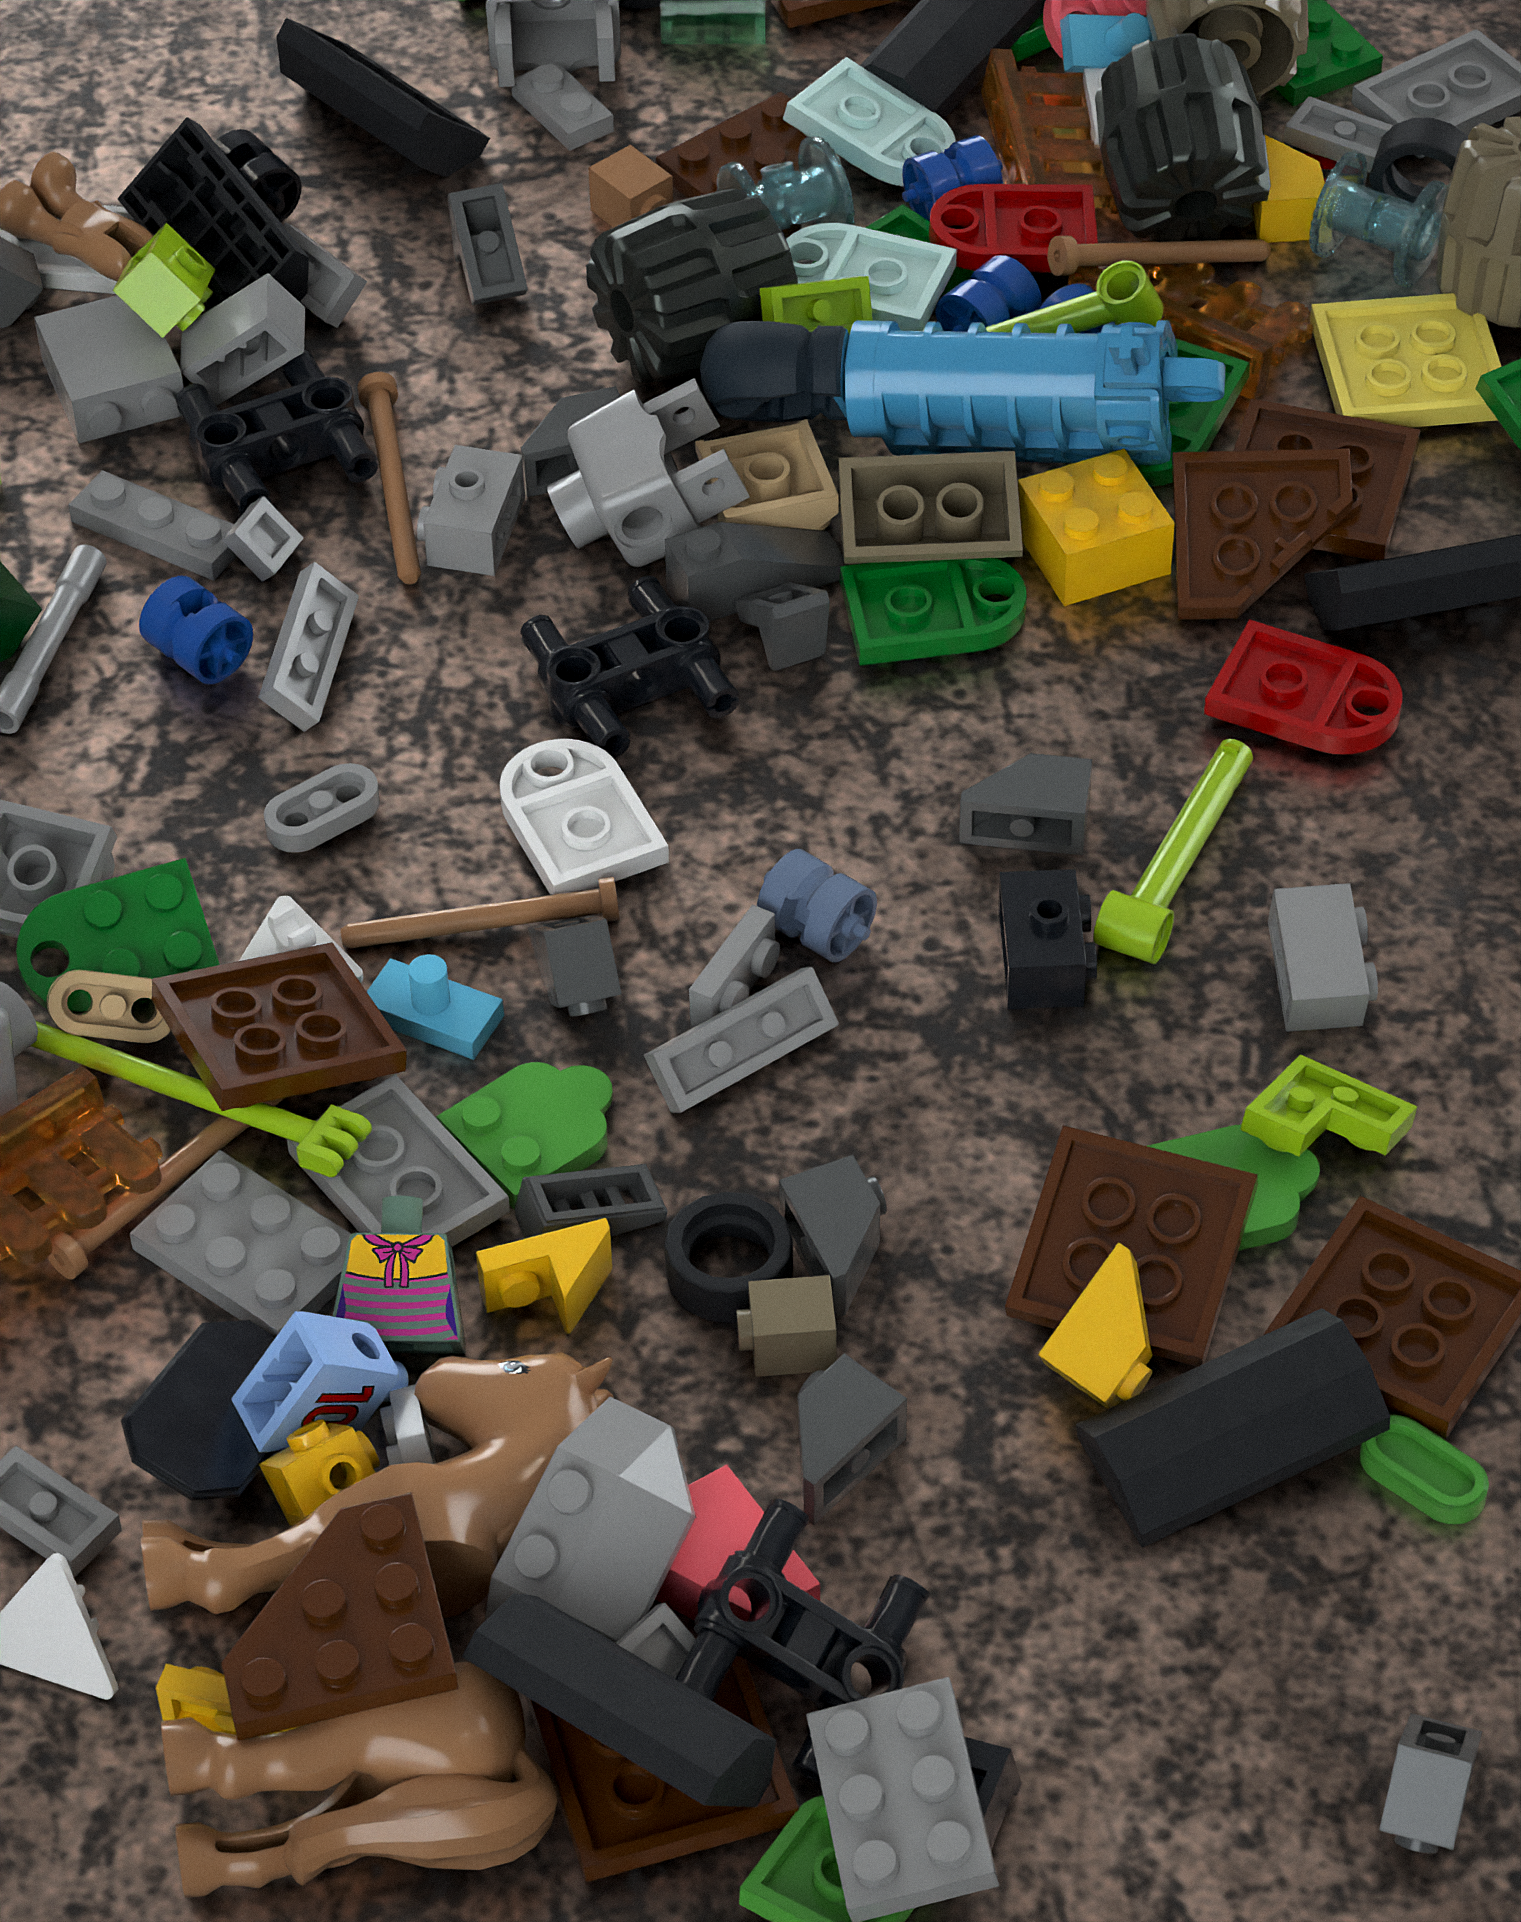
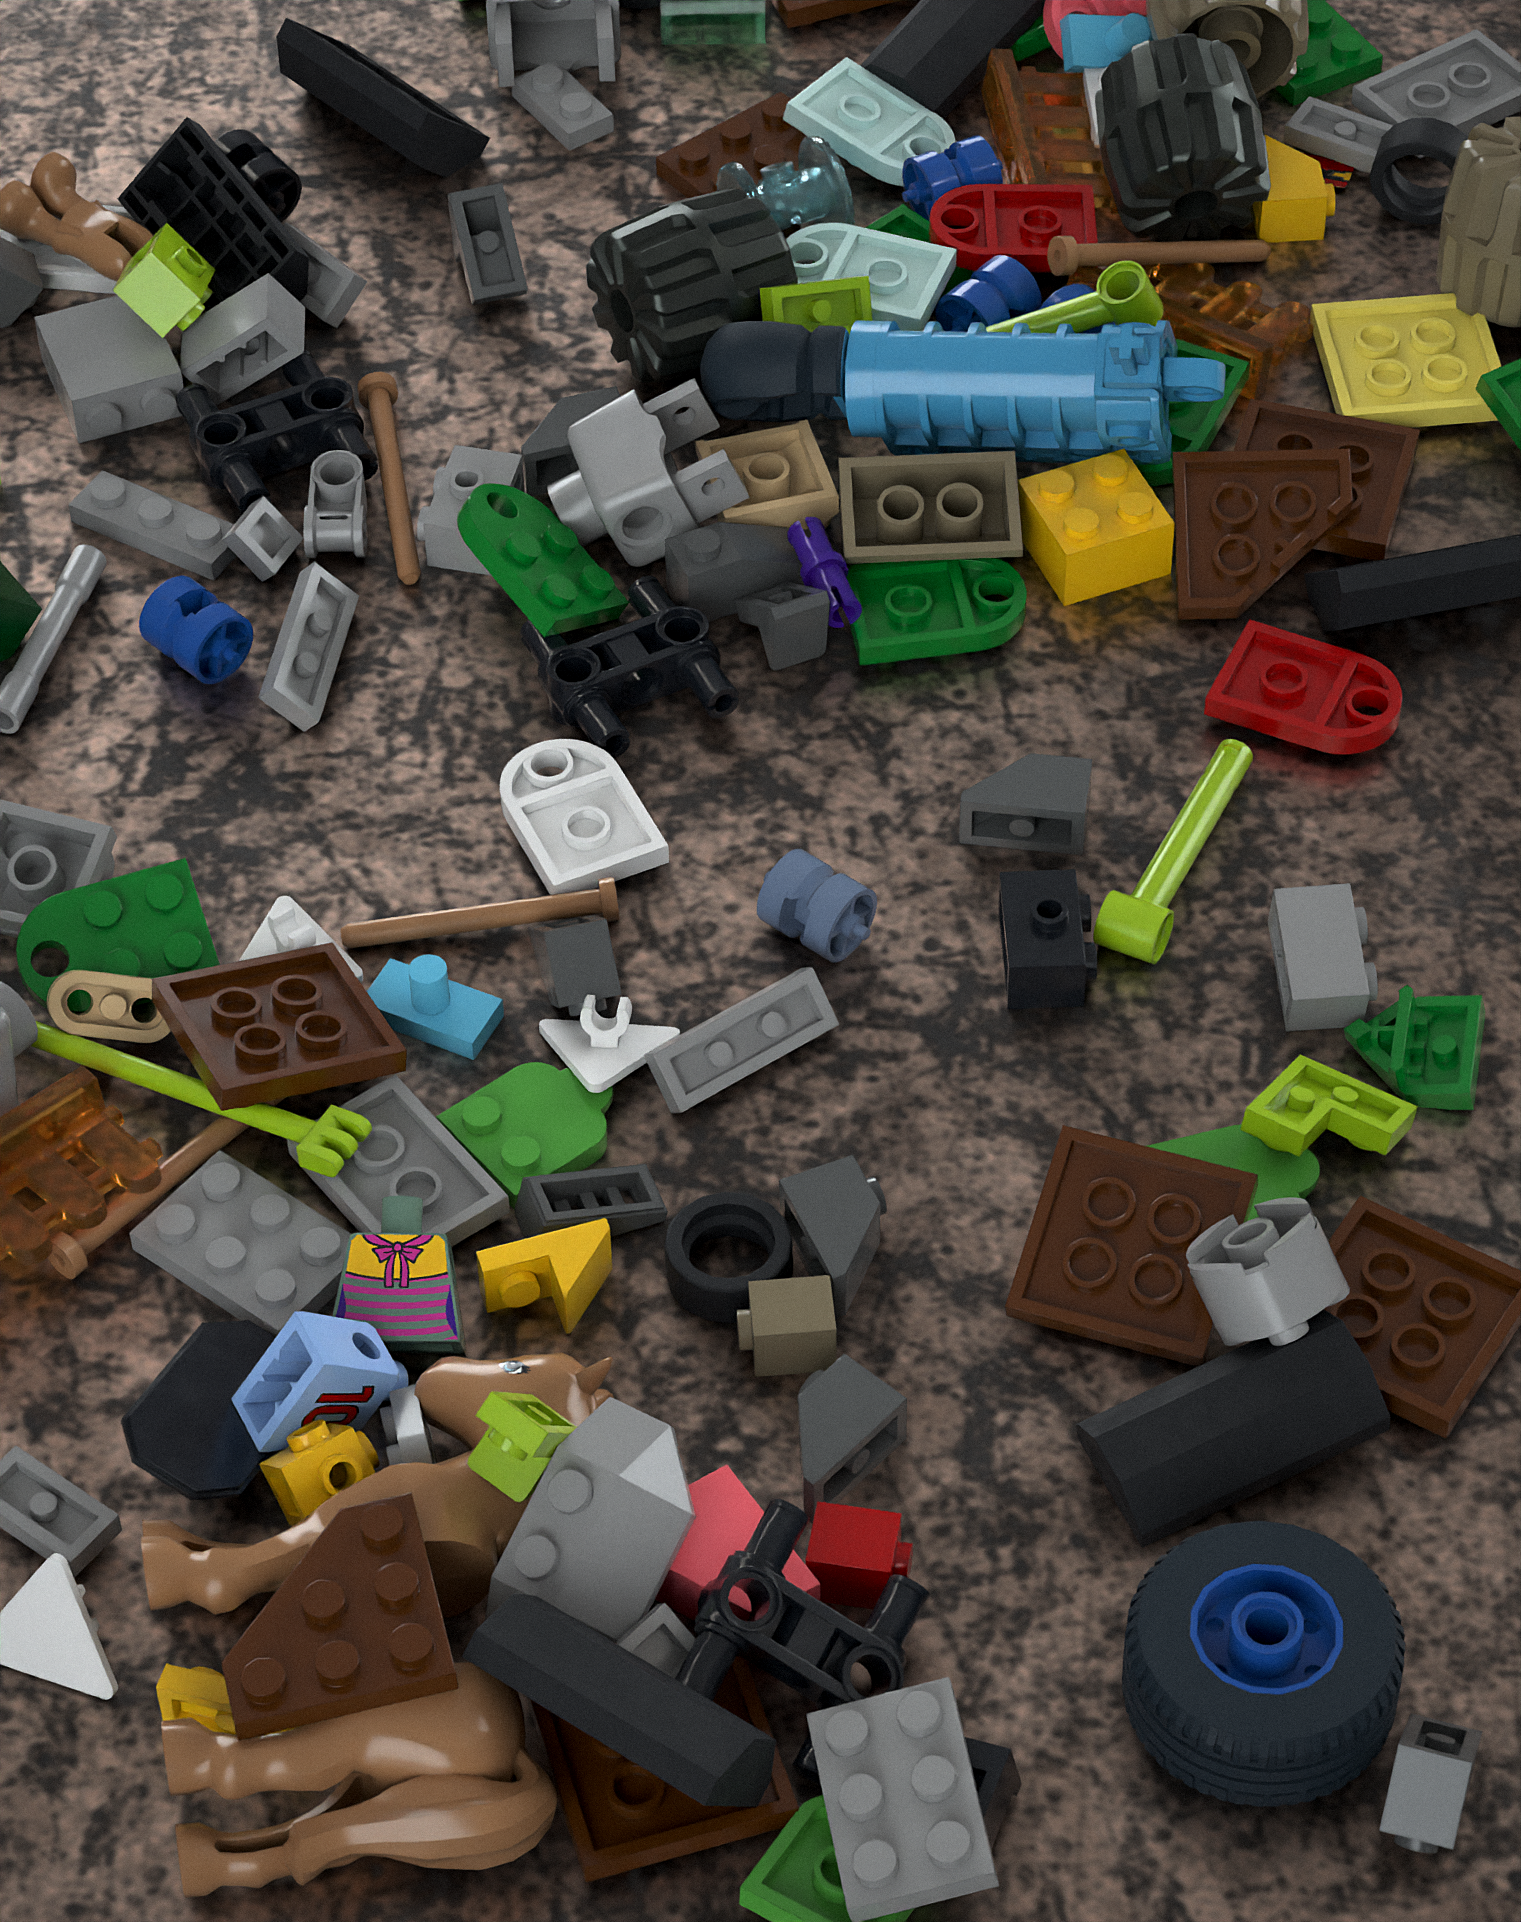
(321, 807): light grey plate -> none
(336, 506): none -> light grey piece
(517, 1443): none -> lime slope
(537, 560): none -> green plate
(603, 1048): none -> white piece
(627, 186): medium nougat brick -> none
(736, 966): light grey plate -> none
(824, 569): none -> dark purple pin
(856, 1553): none -> red brick
(1105, 1335): yellow slope -> none
(1262, 1663): none -> black wheel
(1266, 1273): none -> light grey brick
(1378, 219): clear light blue hose -> none
(1425, 1048): none -> green slope
(1426, 1471): bright green tile -> none

